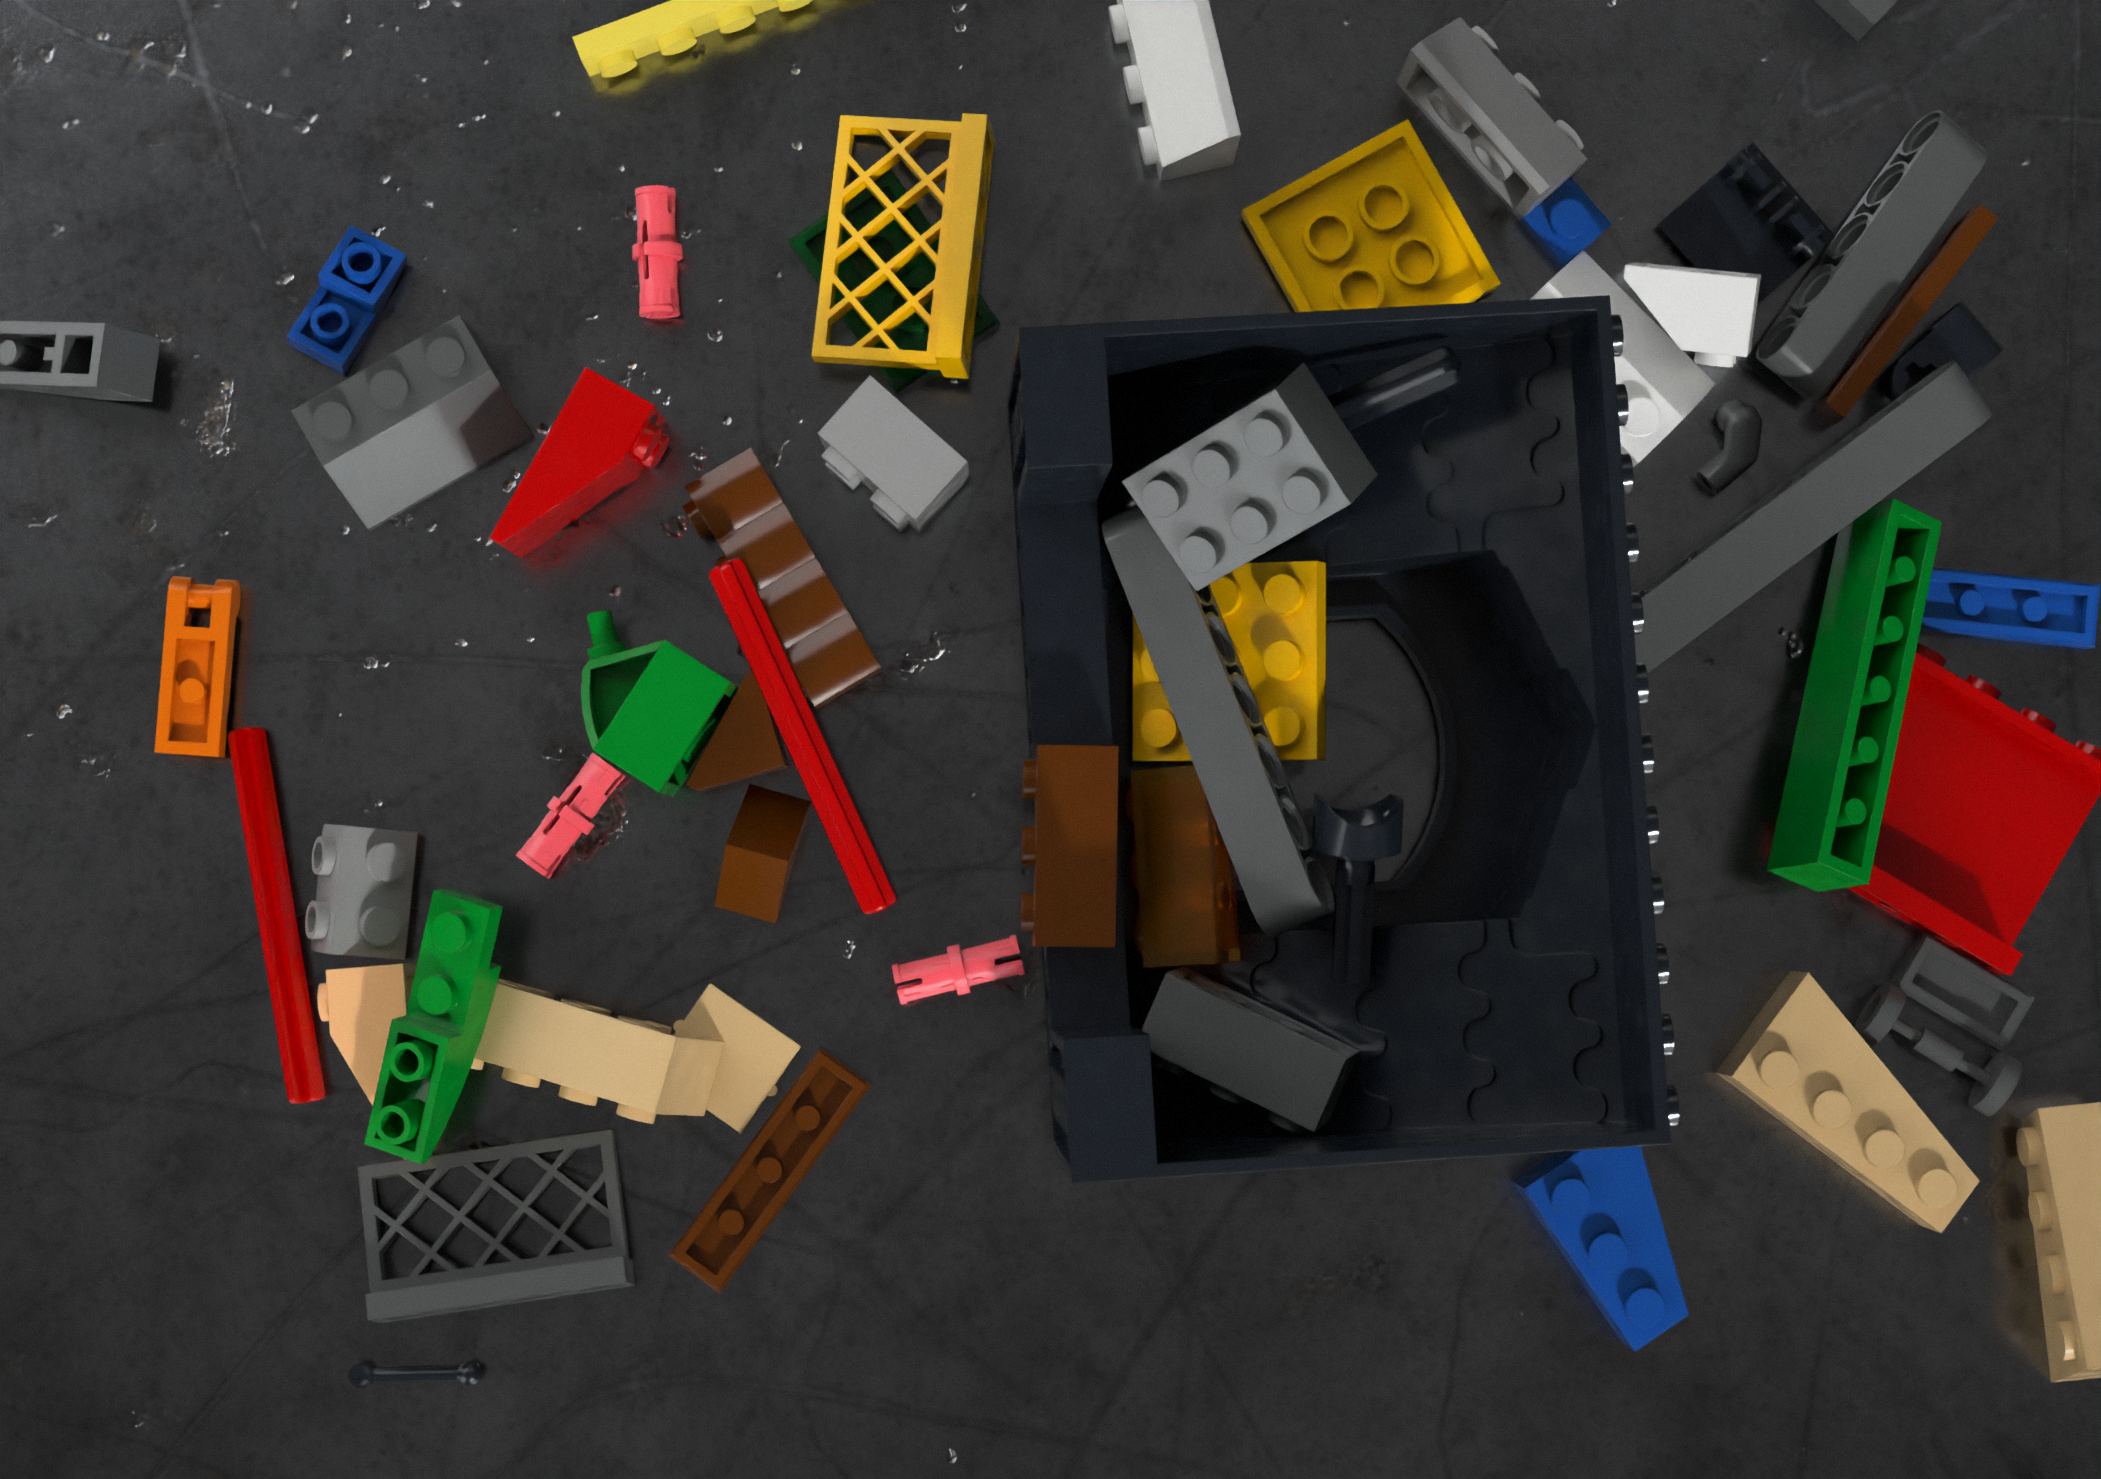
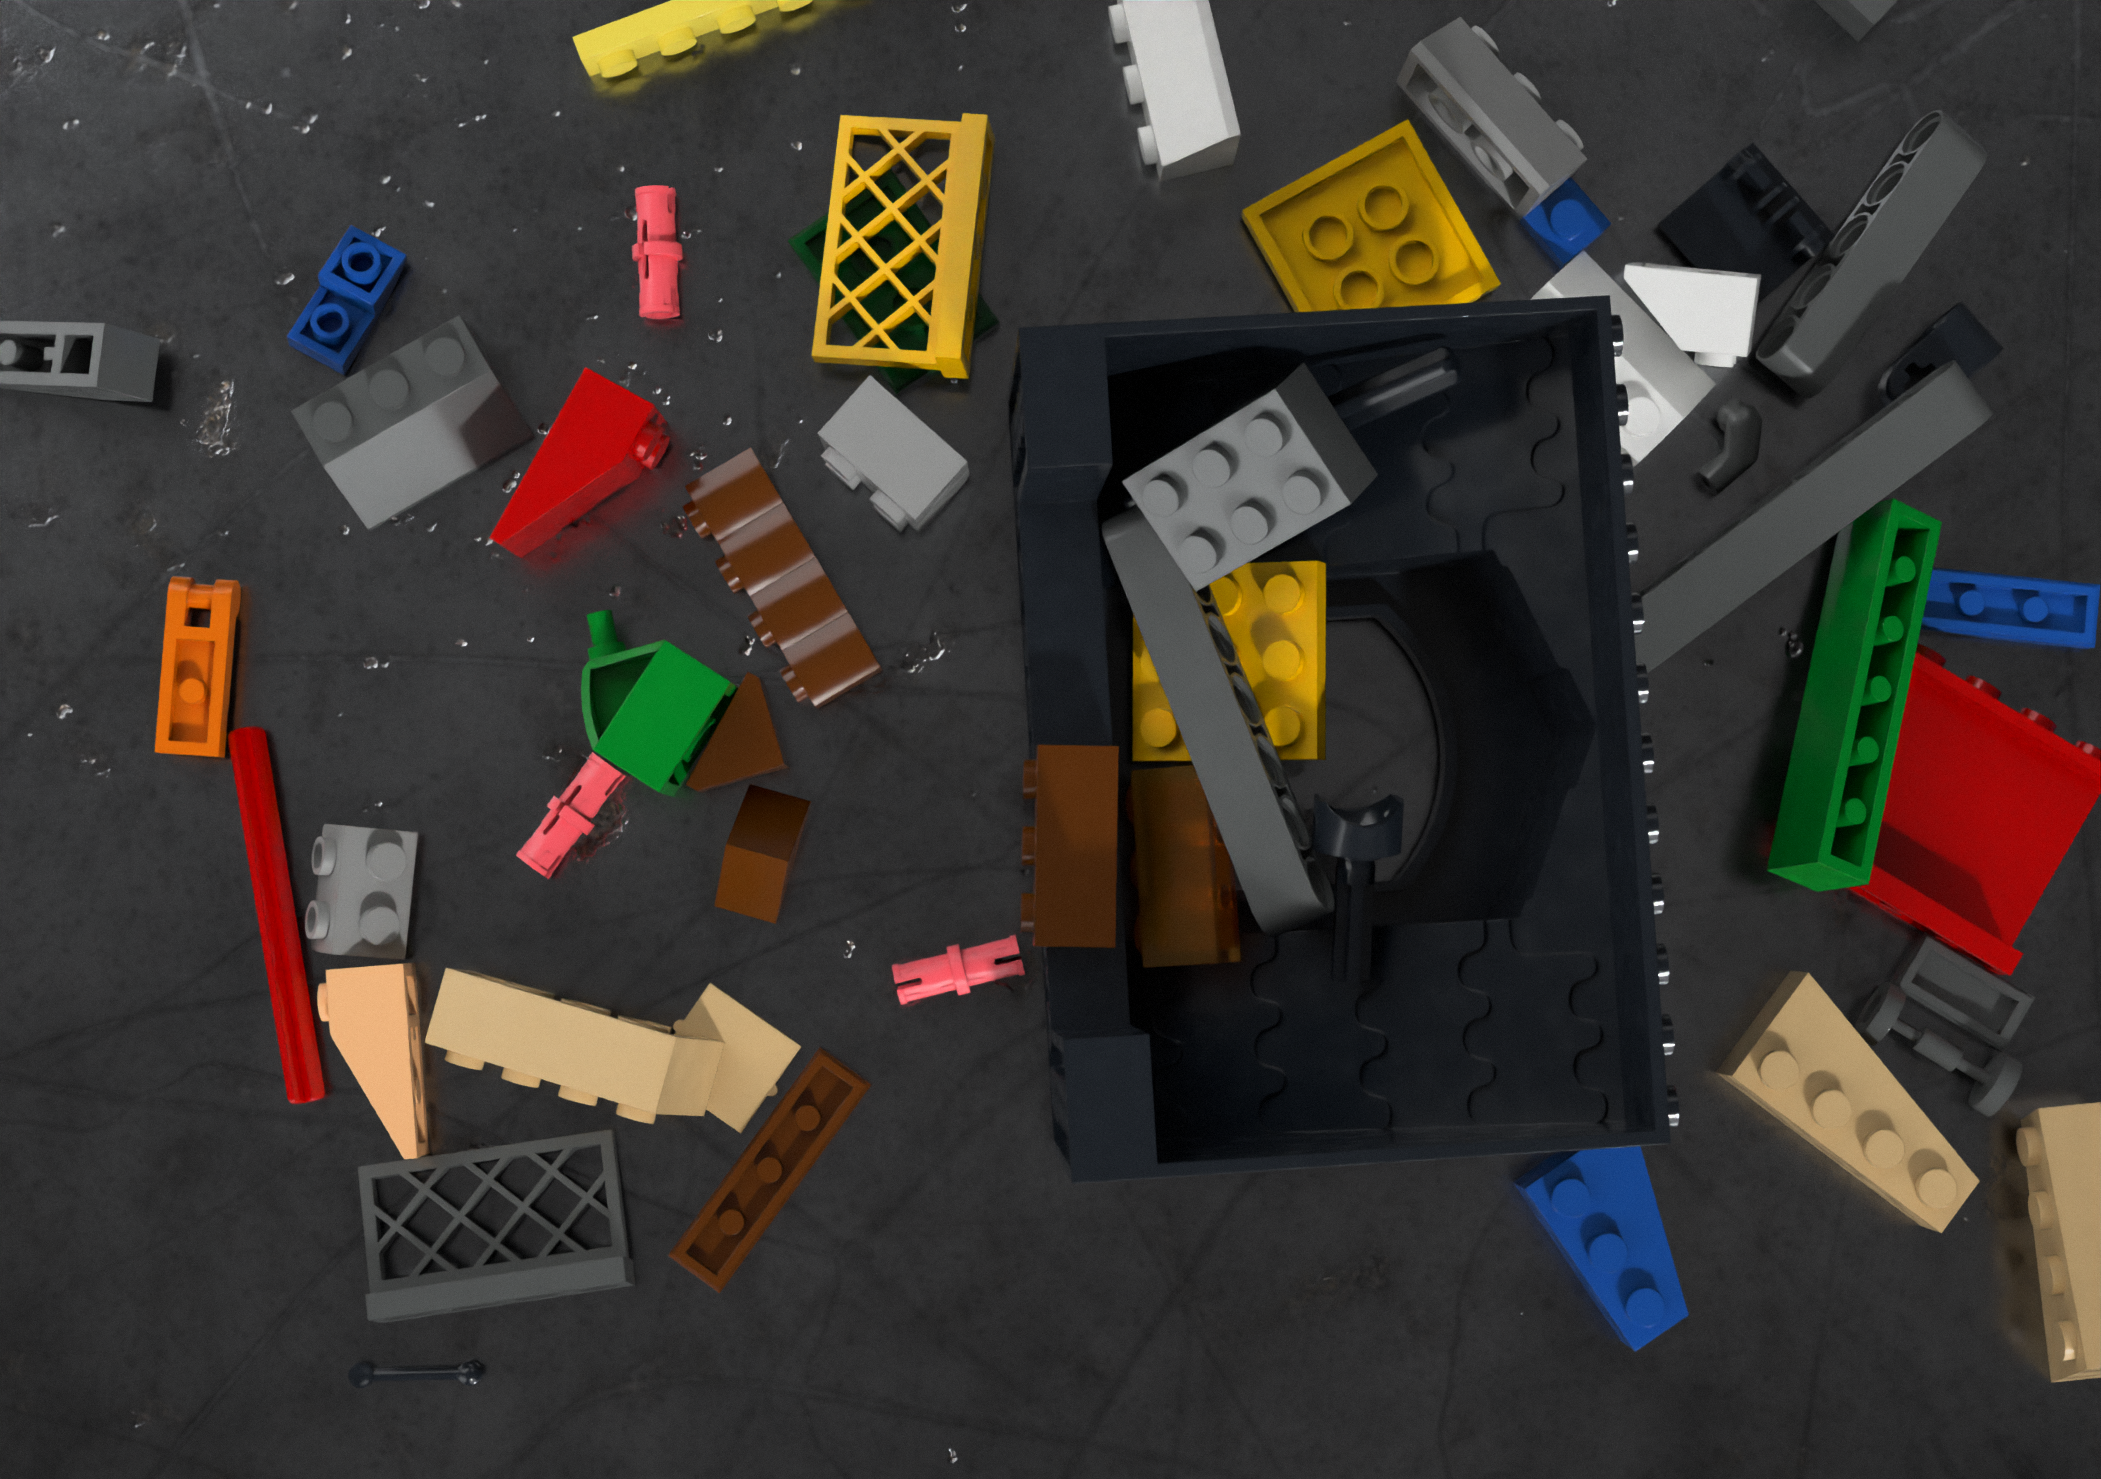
(442, 1028): green slope -> none
(802, 735): red axle -> none
(1247, 1050): dark grey brick -> none
(1903, 315): reddish brown tile -> none

